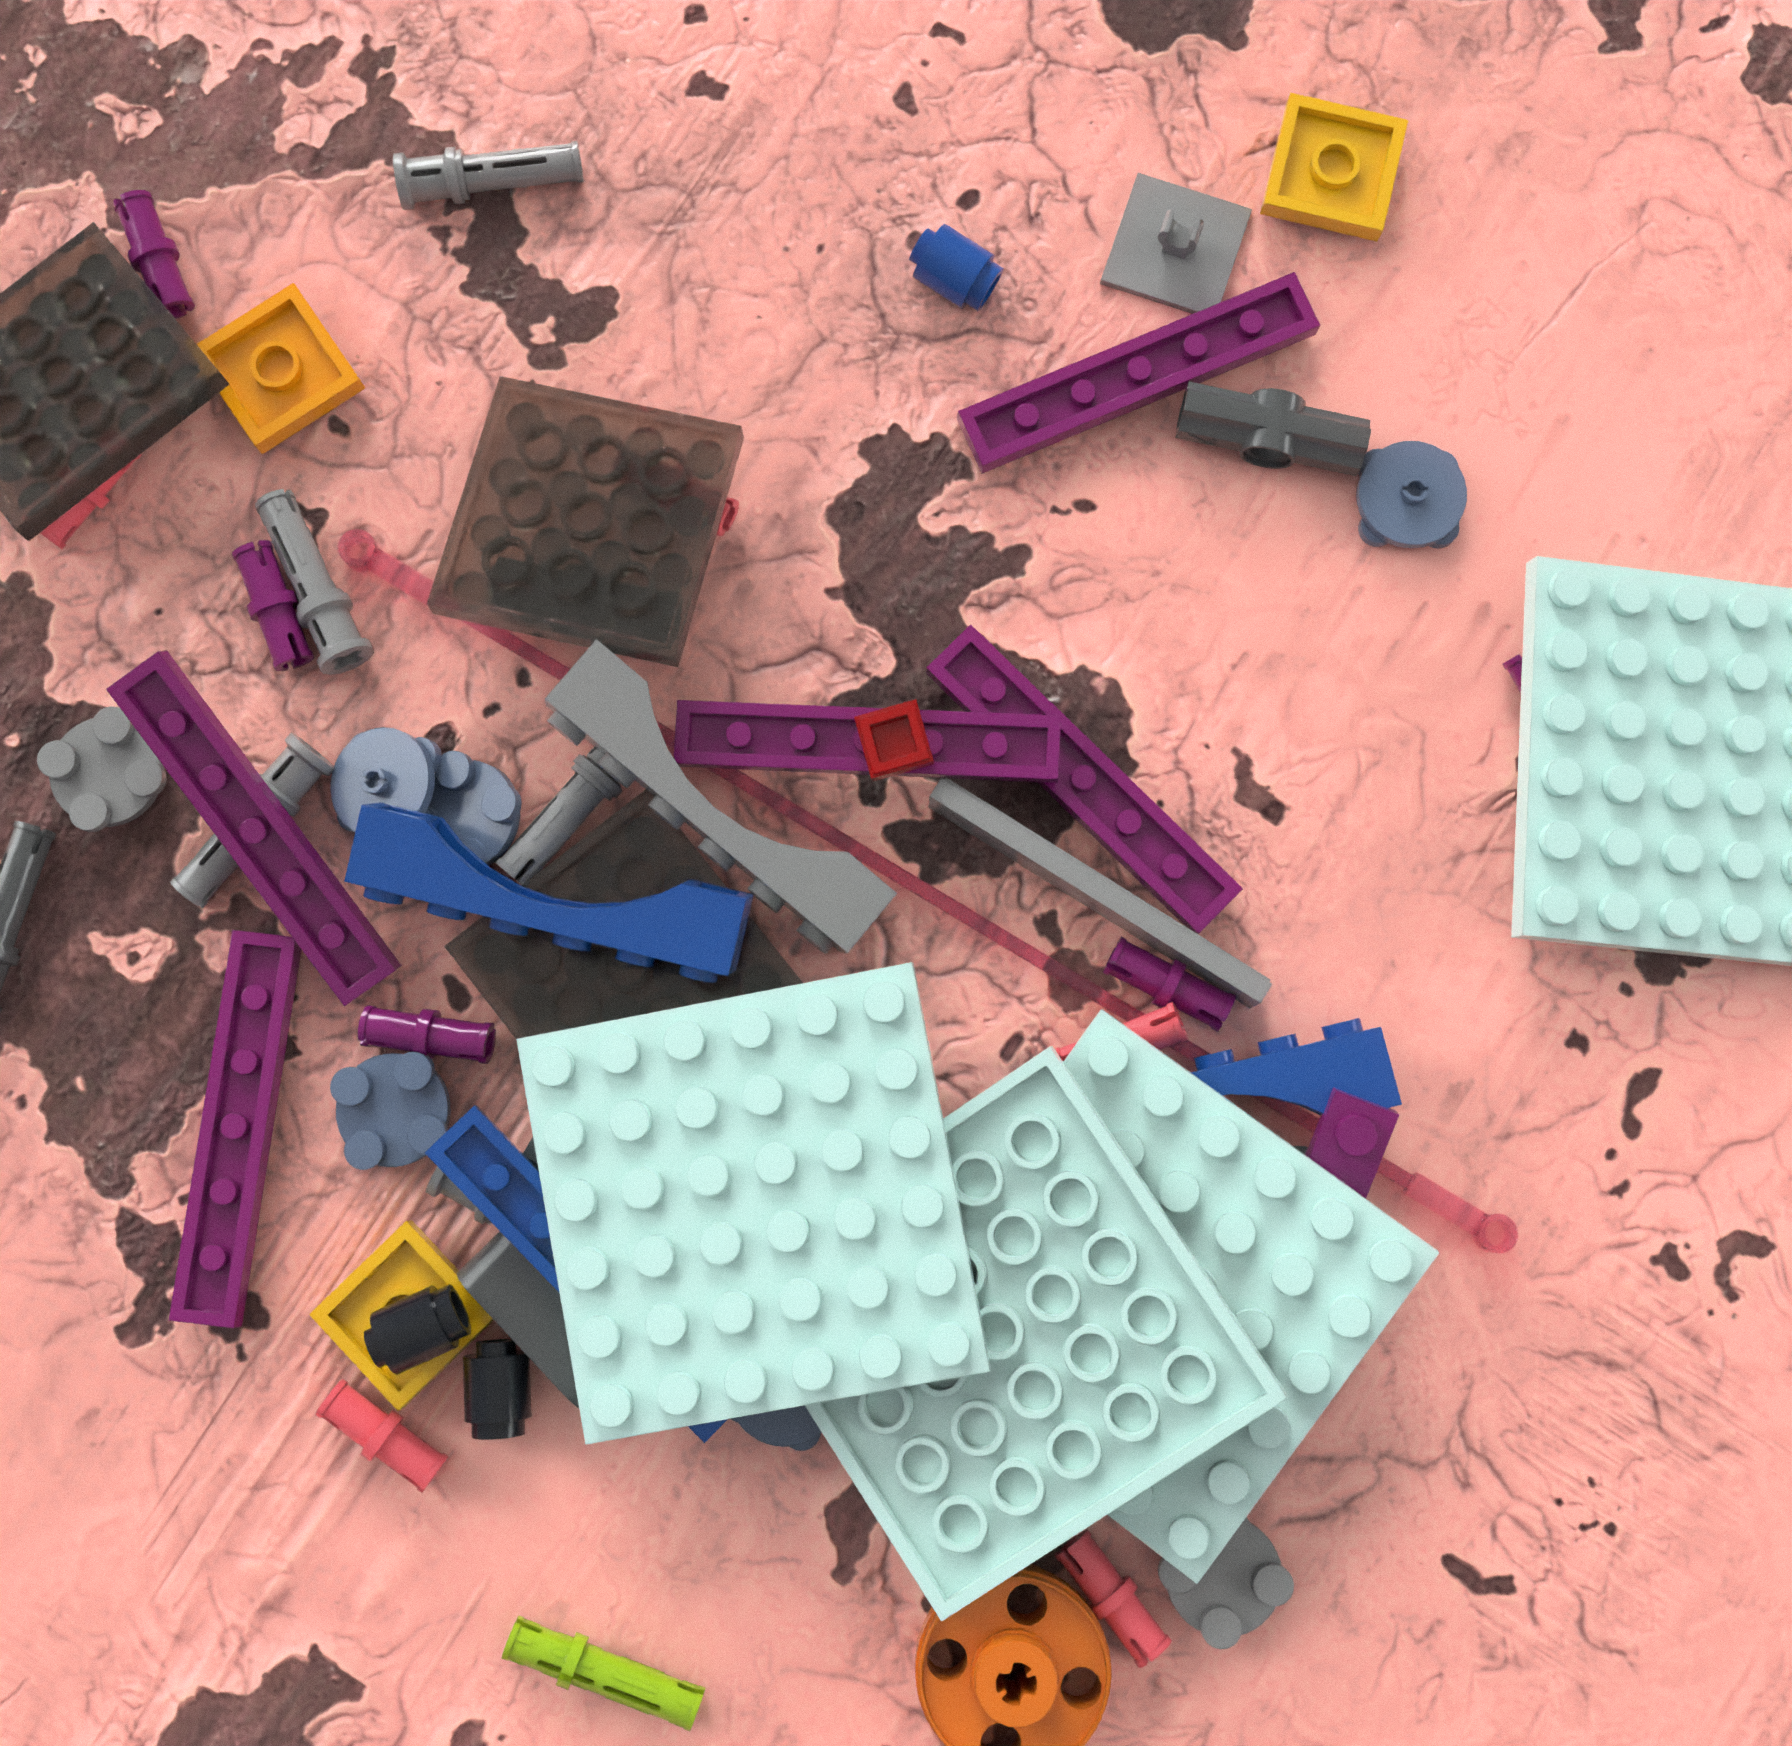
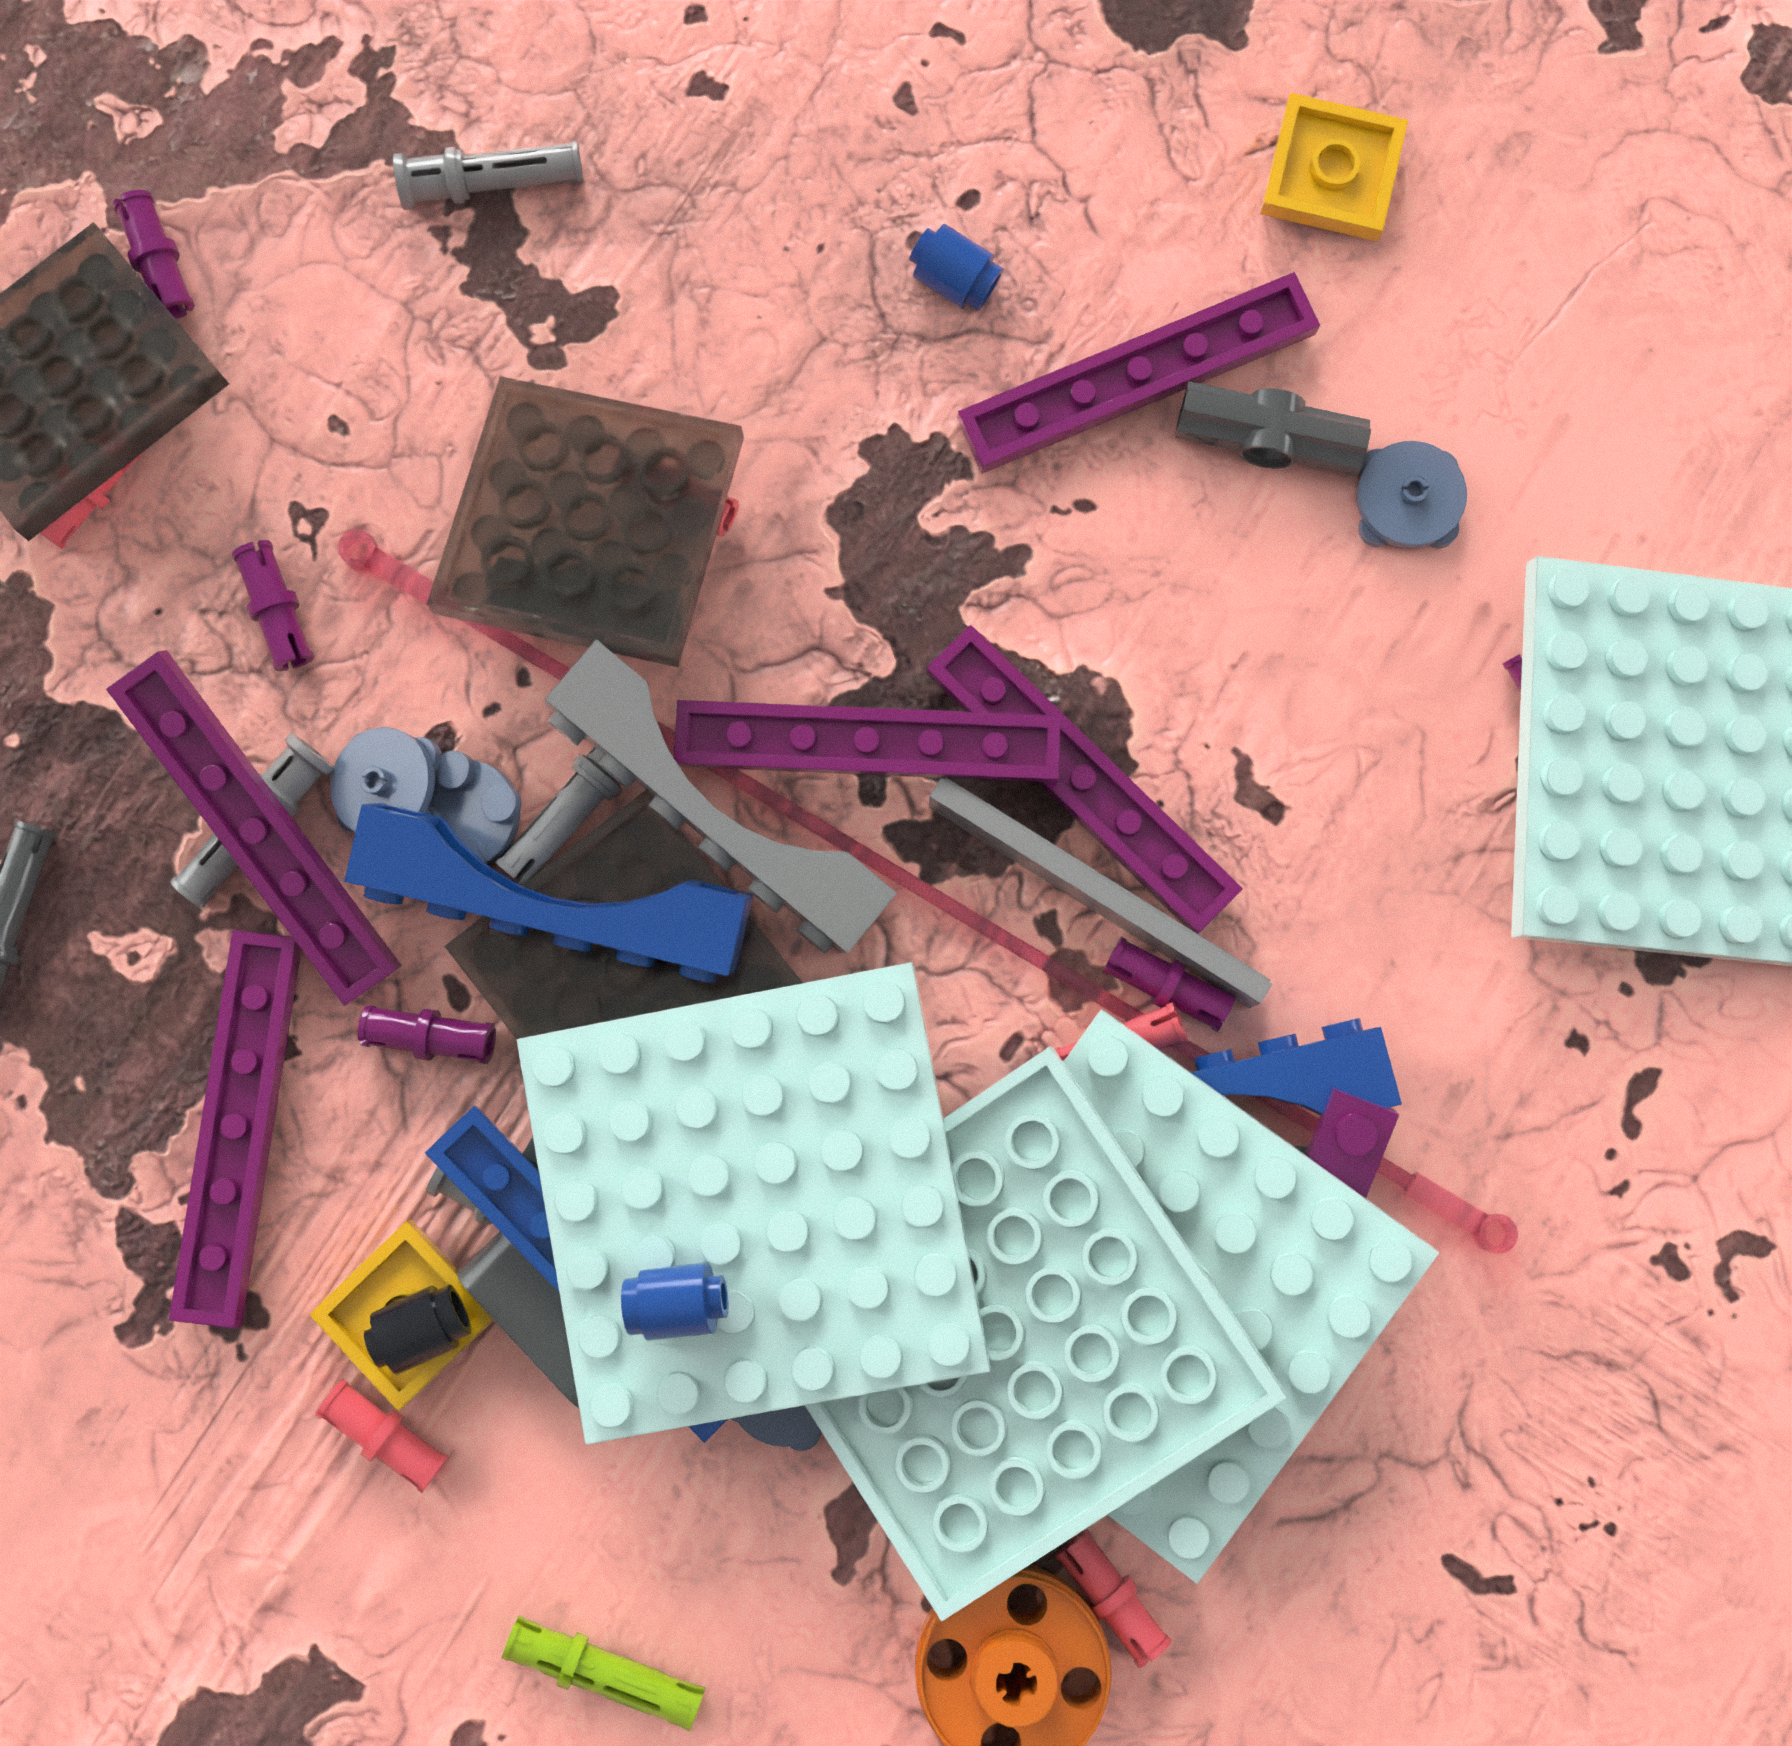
(102, 771): light grey piece -> none
(280, 368): light orange plate -> none
(321, 605): light grey pin -> none
(390, 1109): sand blue piece -> none
(497, 1390): black brick -> none
(674, 1302): none -> blue brick
(894, 740): red tile -> none
(1175, 245): light grey piece -> none
(1235, 1590): light grey piece -> none

